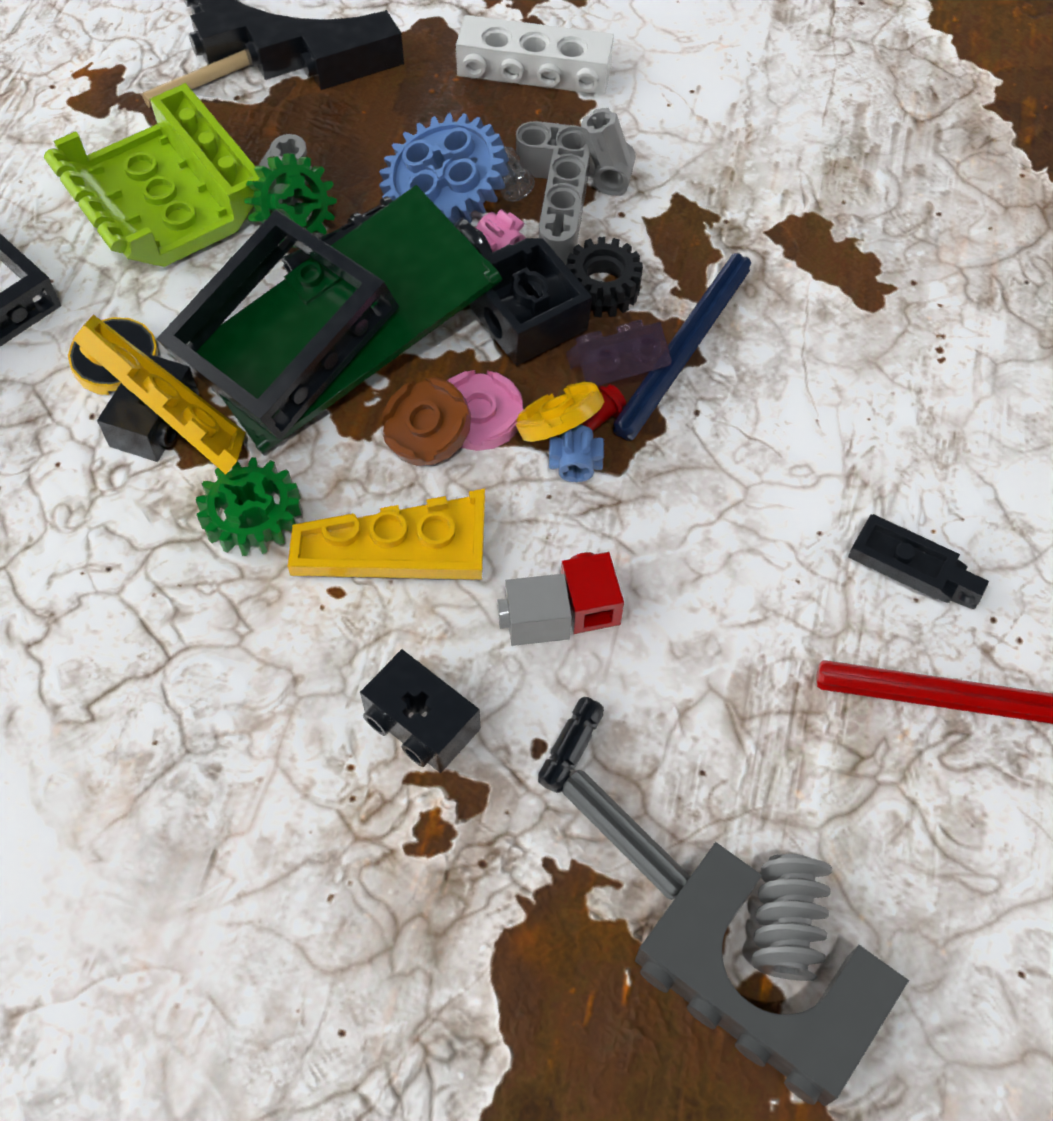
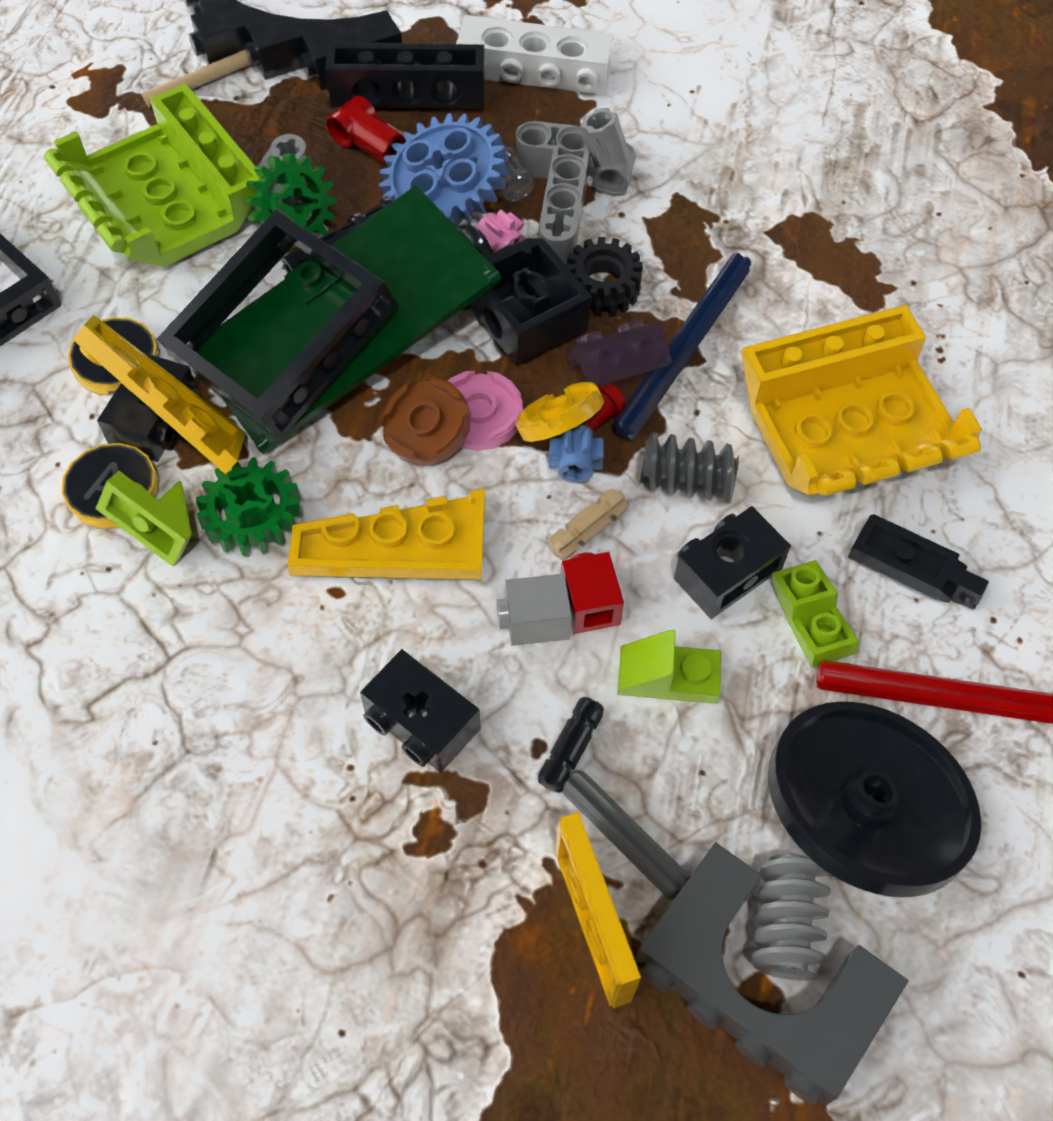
(91, 470): none -> black tile
(155, 523): none -> lime slope
(359, 125): none -> red piece
(407, 74): none -> black brick
(588, 524): none -> tan axle
(596, 912): none -> yellow tile
(665, 671): none -> lime slope
(690, 466): none -> dark grey piece
(720, 583): none -> black brick
(812, 613): none -> lime slope
(852, 404): none -> yellow slope
(874, 799): none -> black dish

